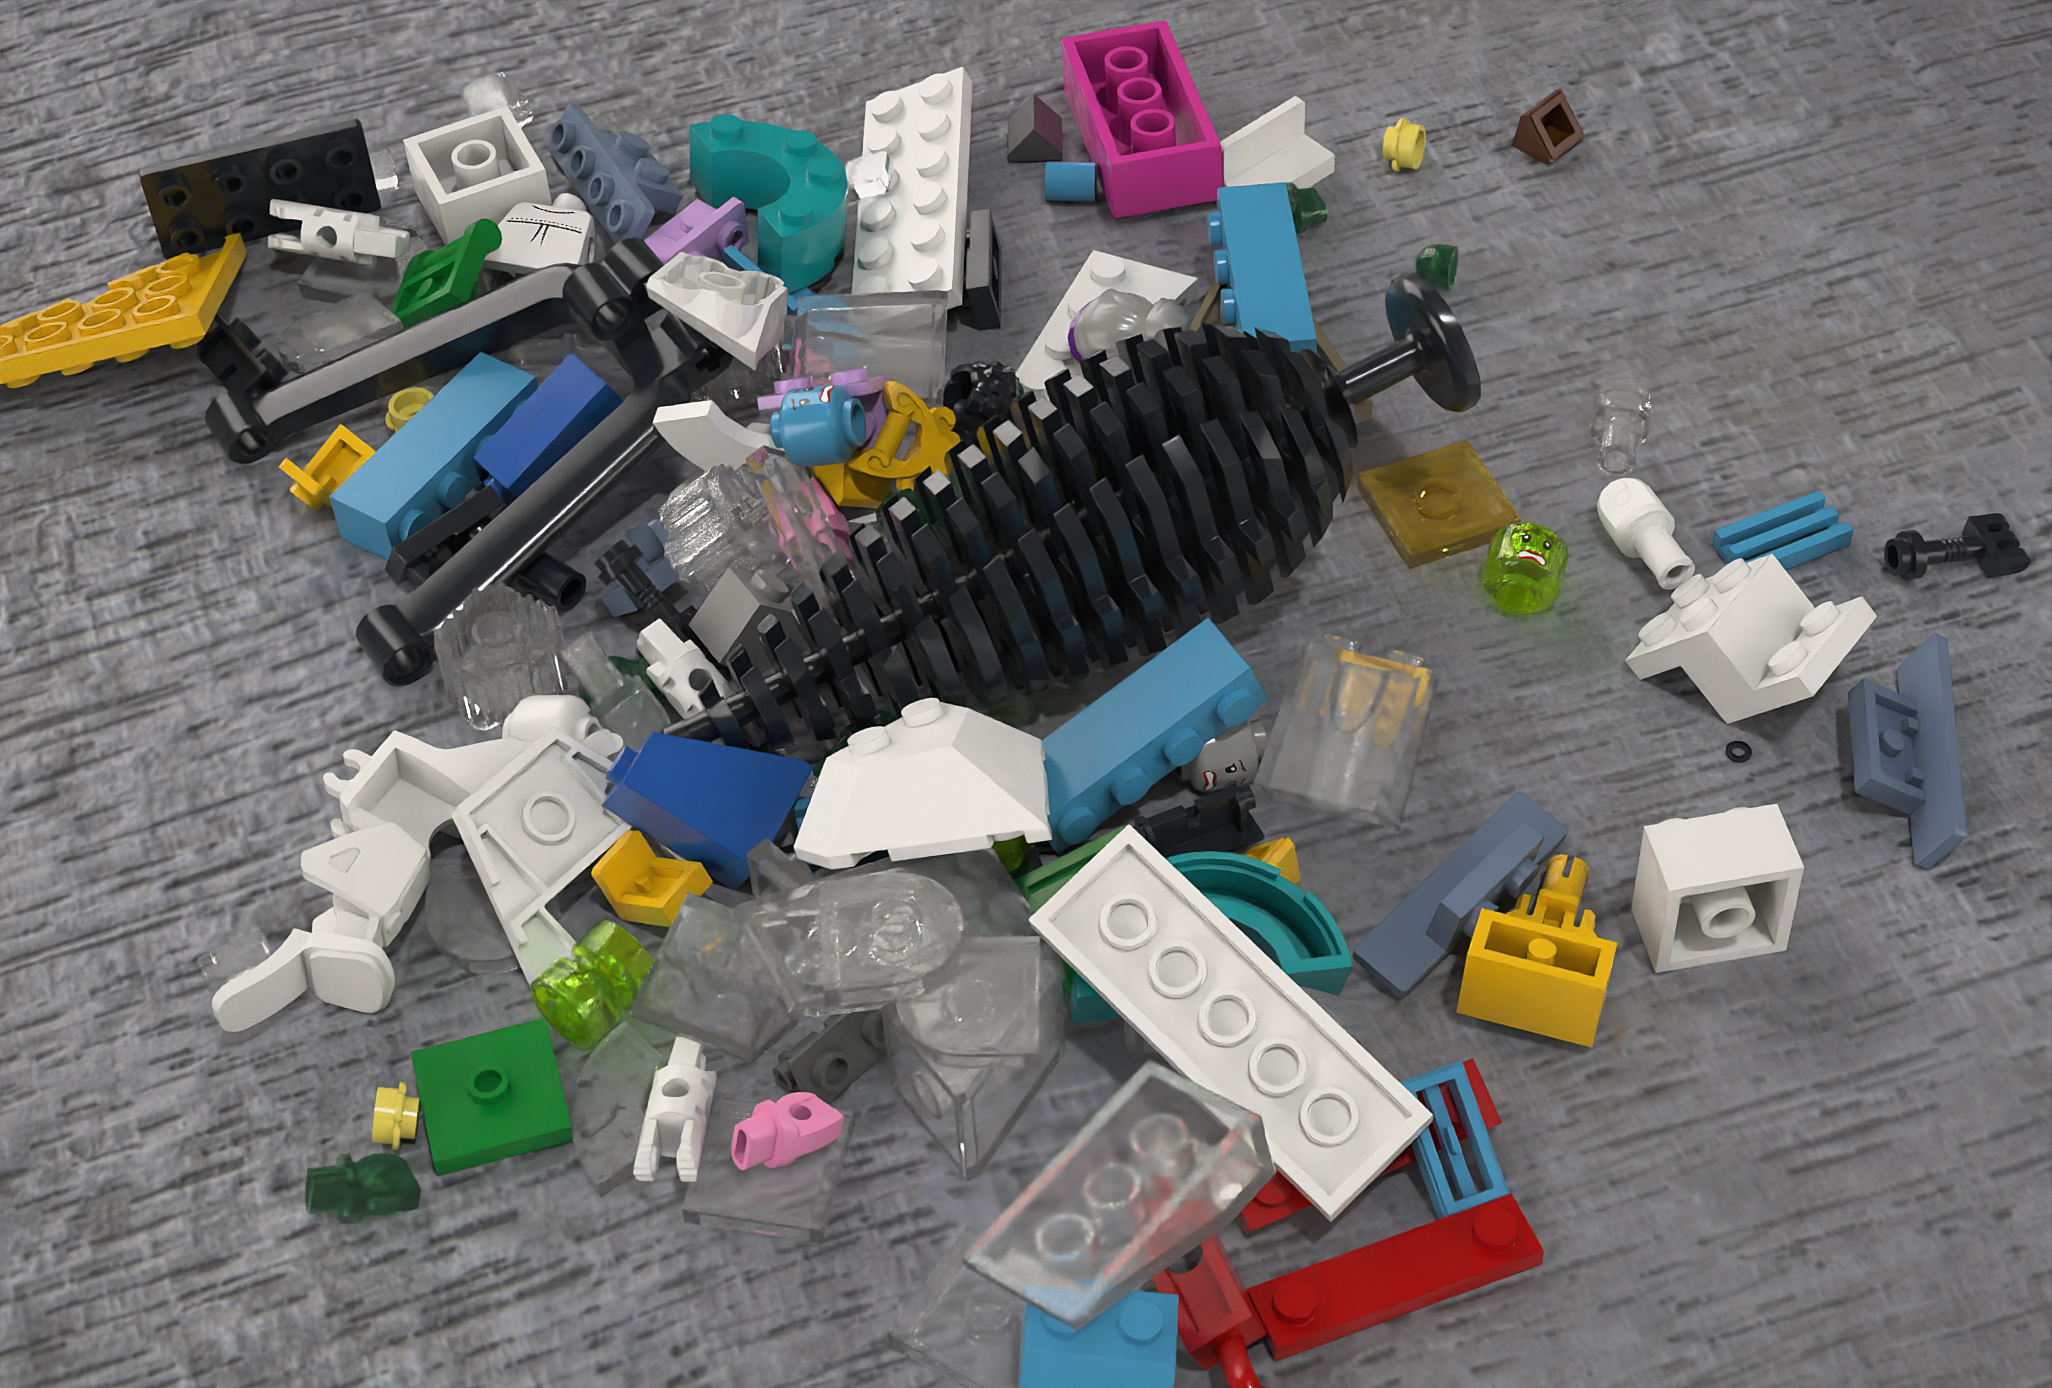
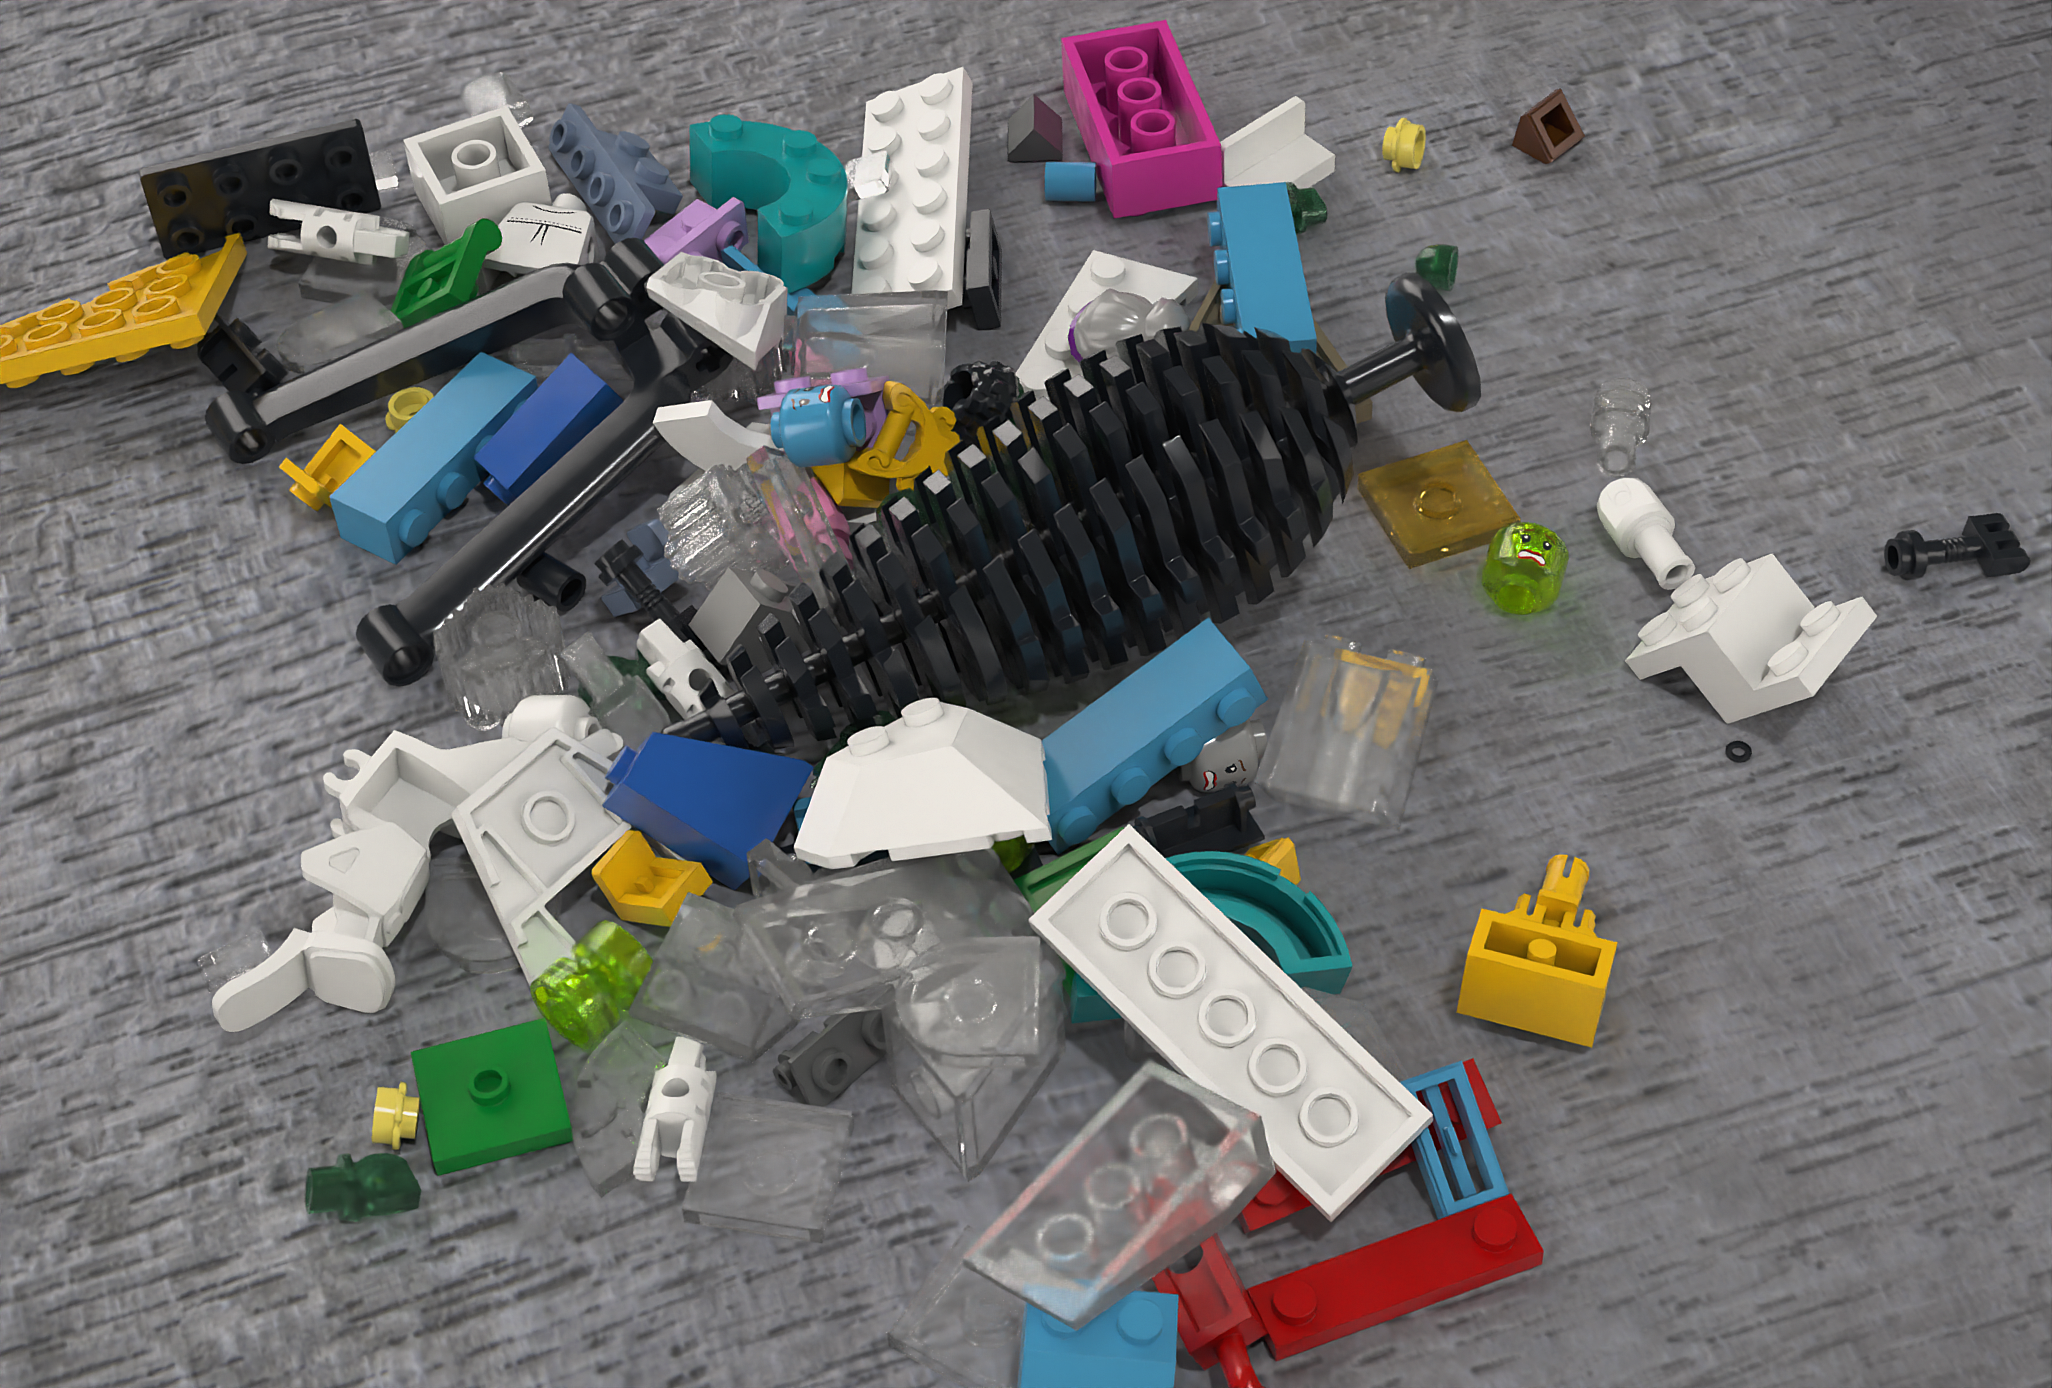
(434, 544): black hinge -> none
(785, 1131): bright pink piece -> none
(886, 936): clear tile -> none
(1445, 907): sand blue bracket -> none
(1716, 887): white brick -> none
(1779, 526): dark azure tile -> none
(1909, 749): sand blue bracket -> none

